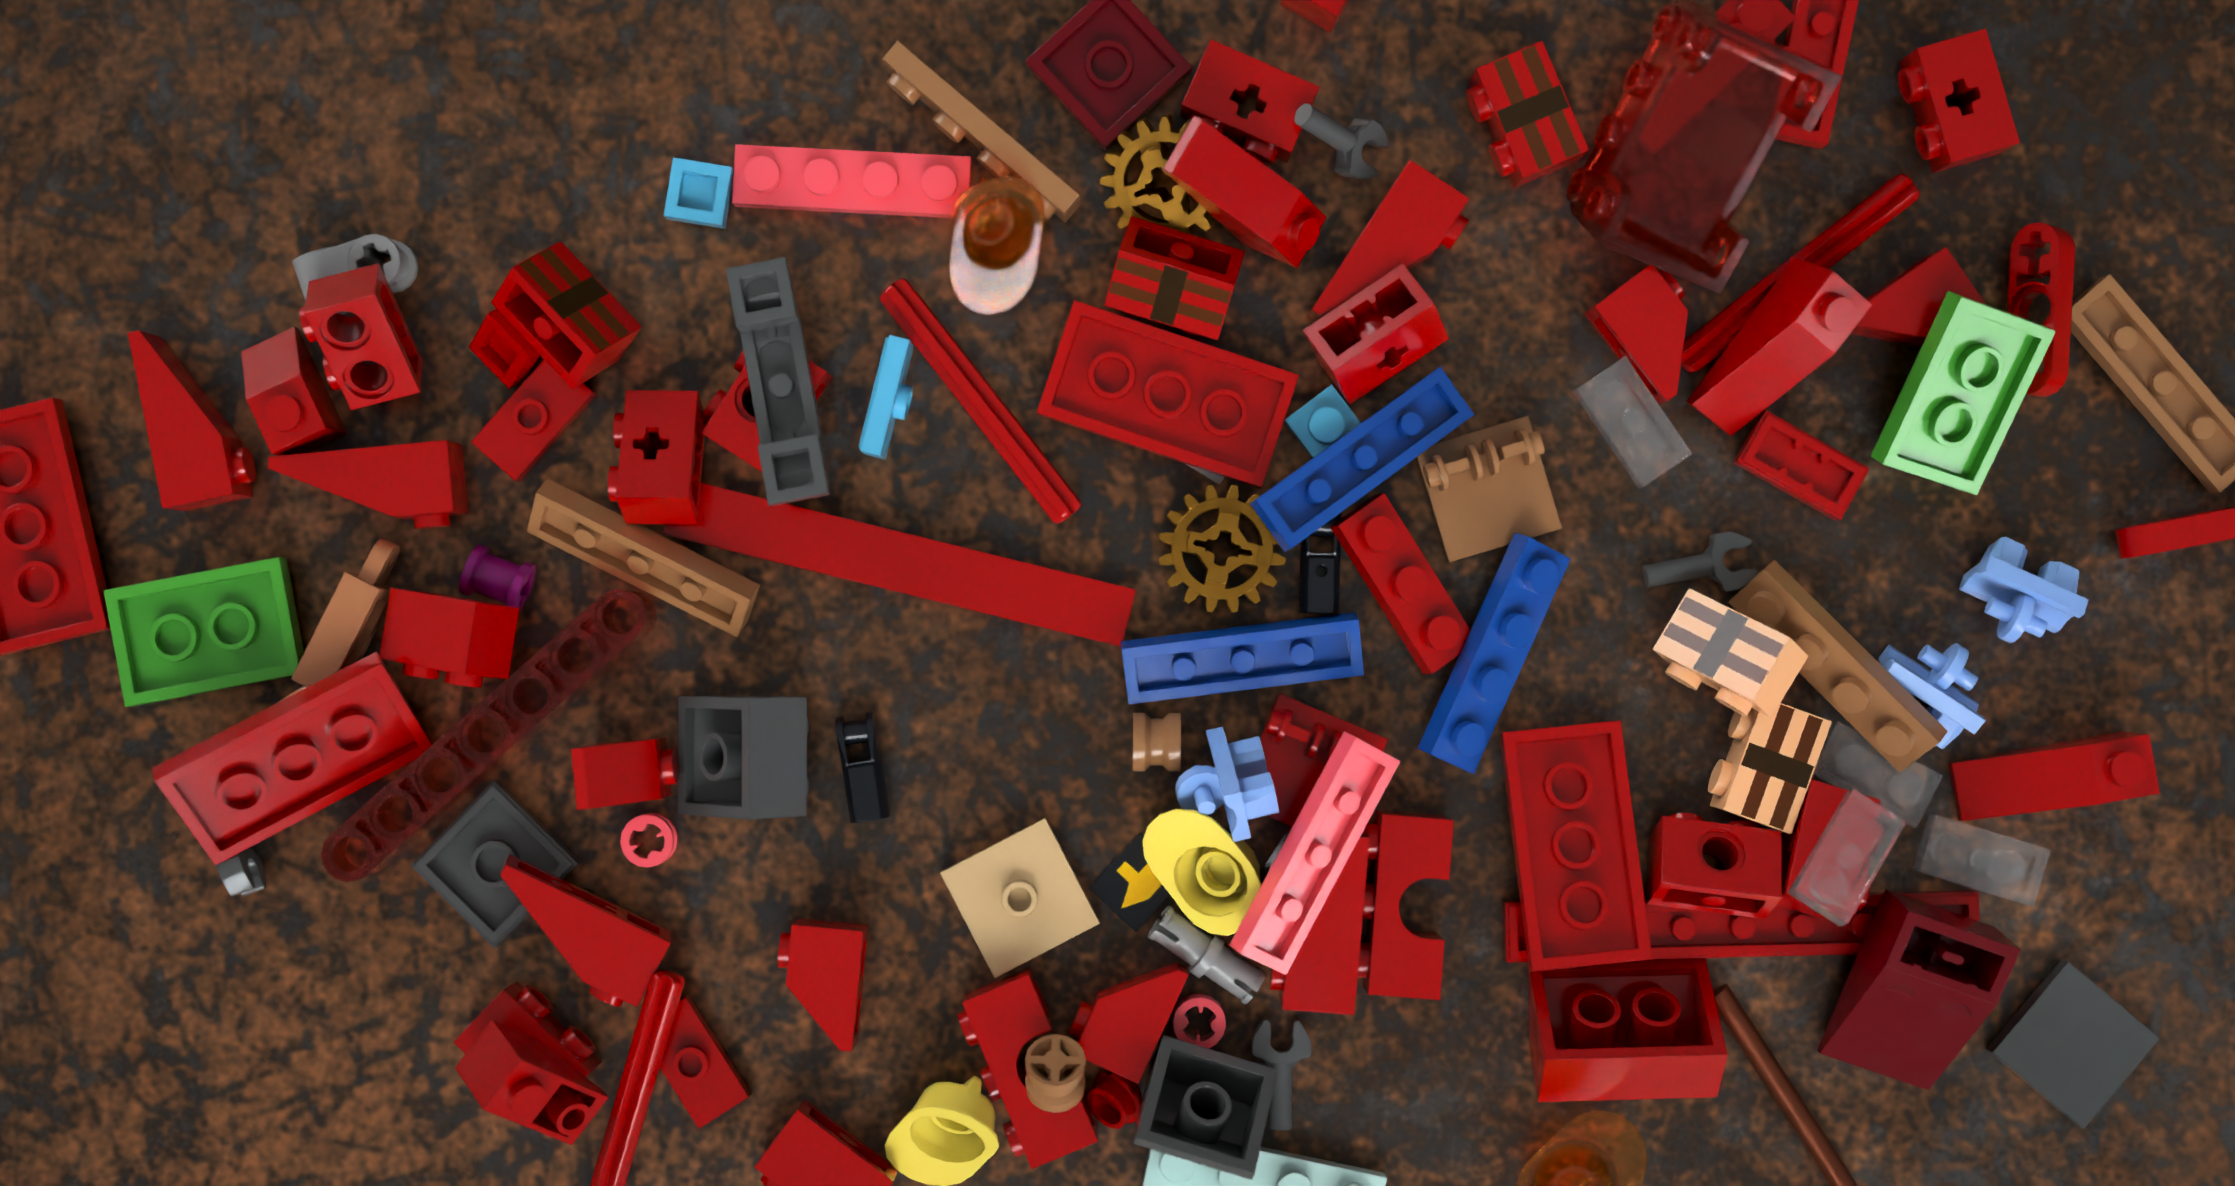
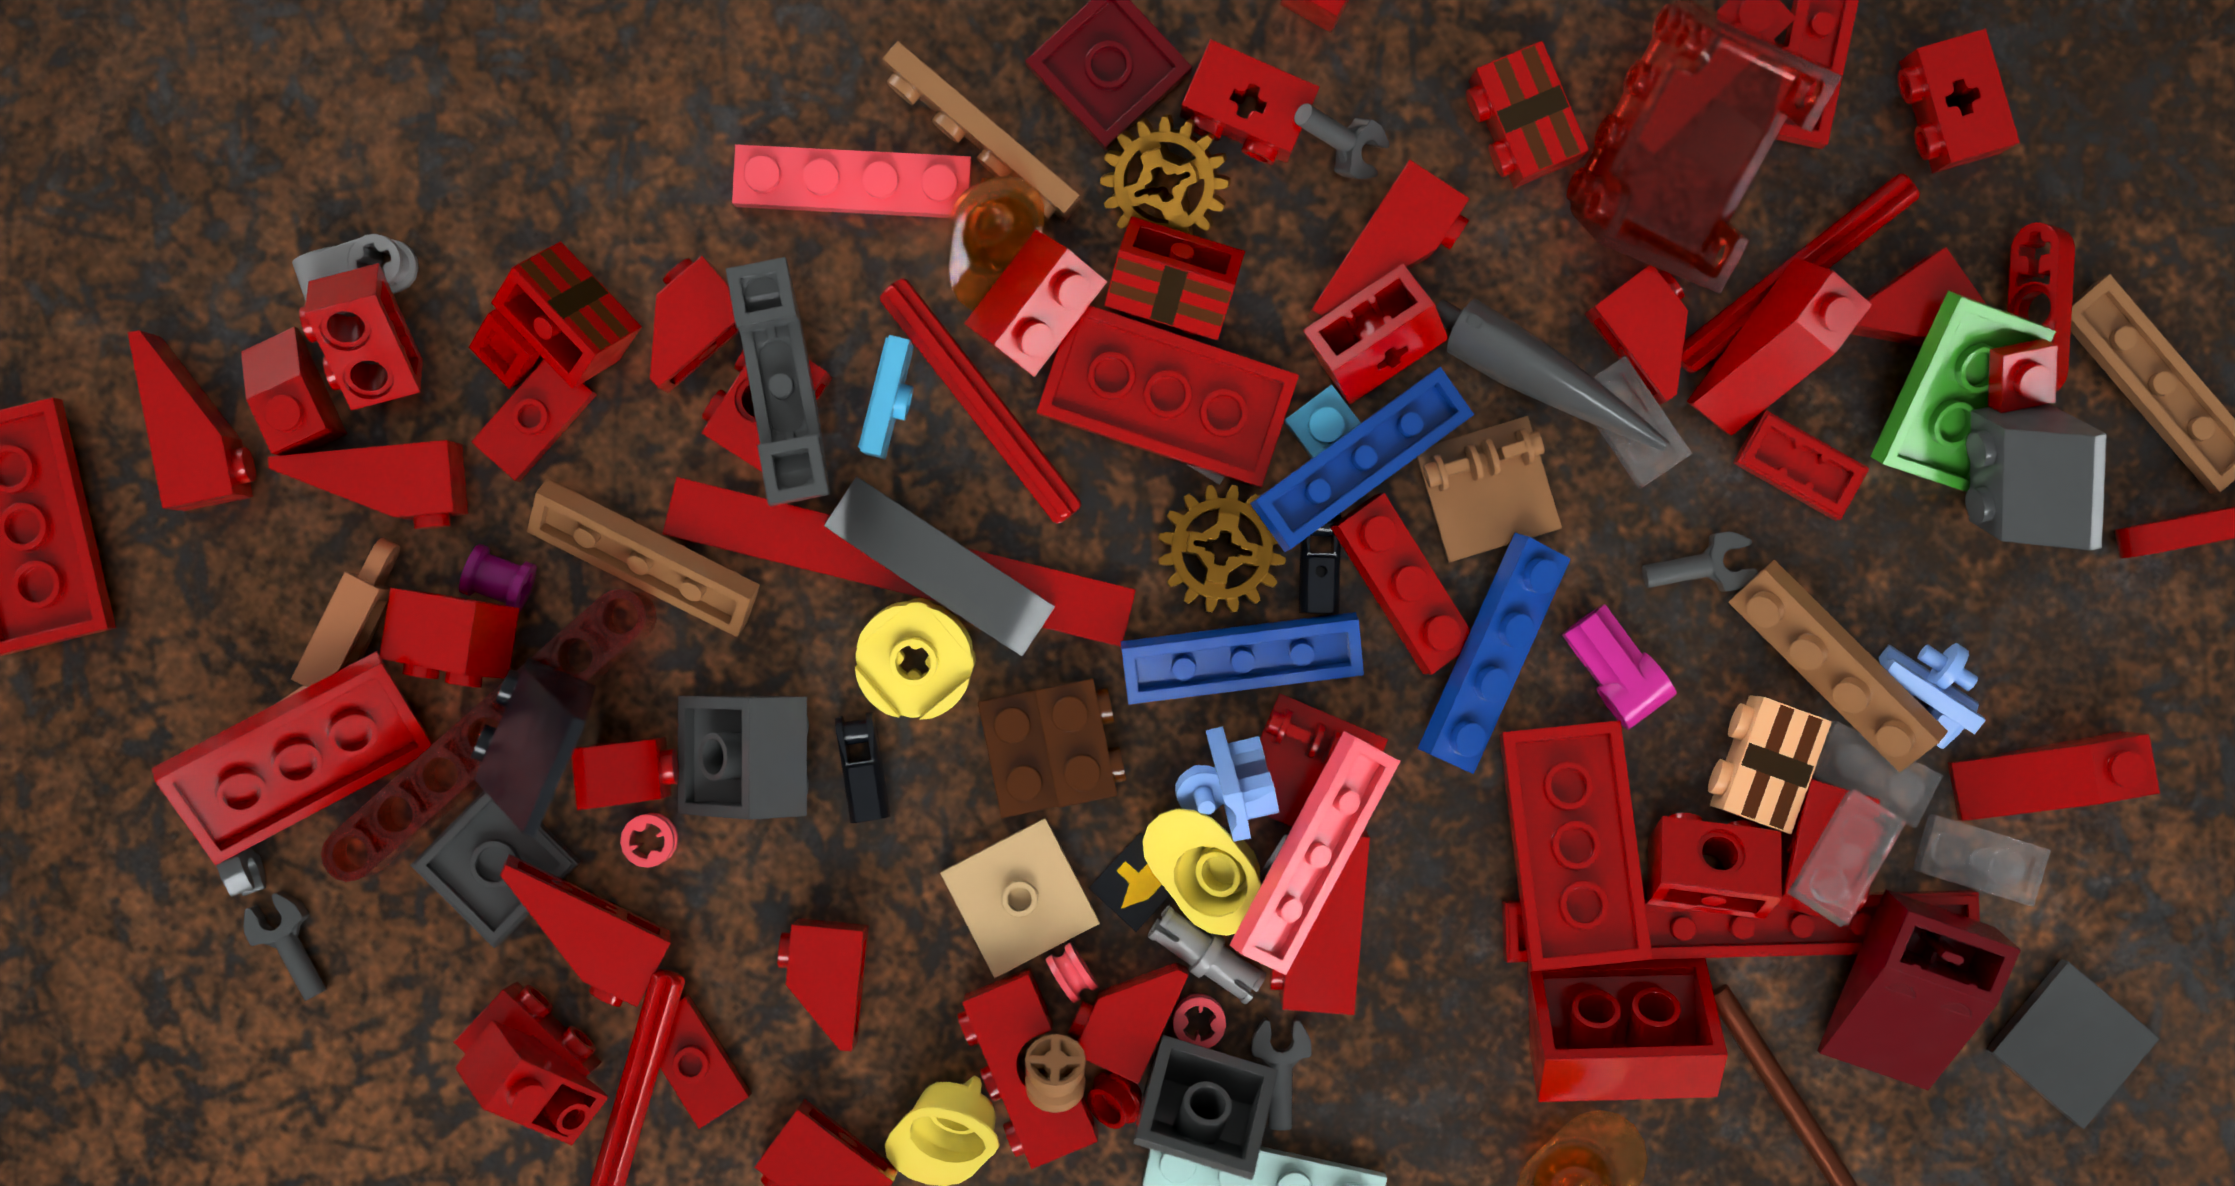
(204, 631): bright green plate -> none
(286, 940): none -> dark grey bar
(533, 740): none -> black slope
(658, 457): red brick -> none
(690, 321): none -> red slope
(699, 193): medium azure plate -> none
(911, 693): none -> light yellow plate
(939, 566): none -> dark grey slope
(1035, 302): none -> brick
(1051, 747): none -> reddish brown plate
(1072, 972): none -> coral bush
(1156, 741): medium nougat wheel -> none
(1244, 194): red slope -> none
(1402, 852): red arch -> none
(1537, 370): none -> dark grey piece
(1627, 679): none -> dark pink piece
(1729, 653): light nougat brick -> none
(2021, 598): light blue hips -> none
(2022, 375): none -> red plate
(2036, 477): none -> dark grey slope

